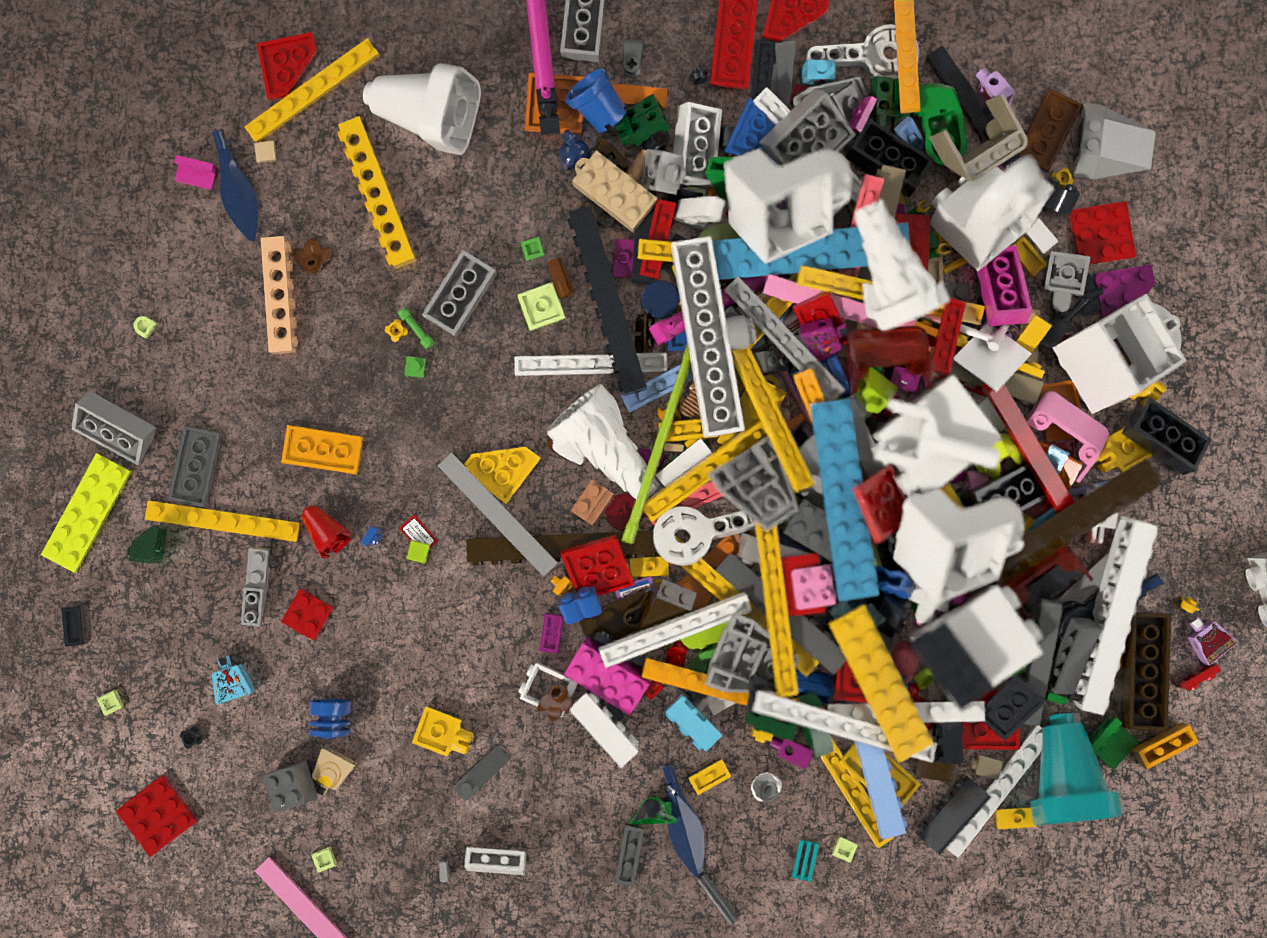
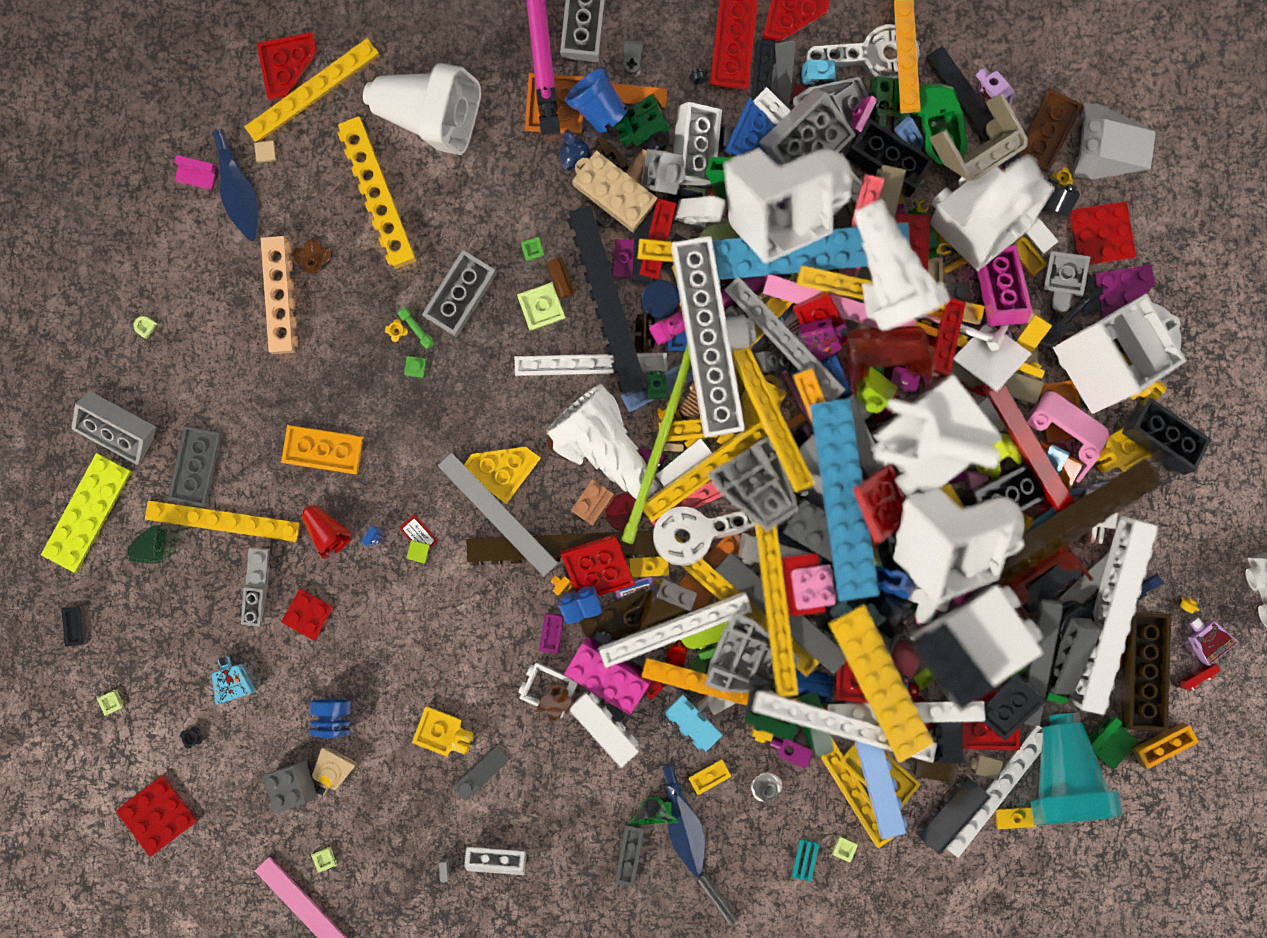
(657, 392): none -> dark green brick

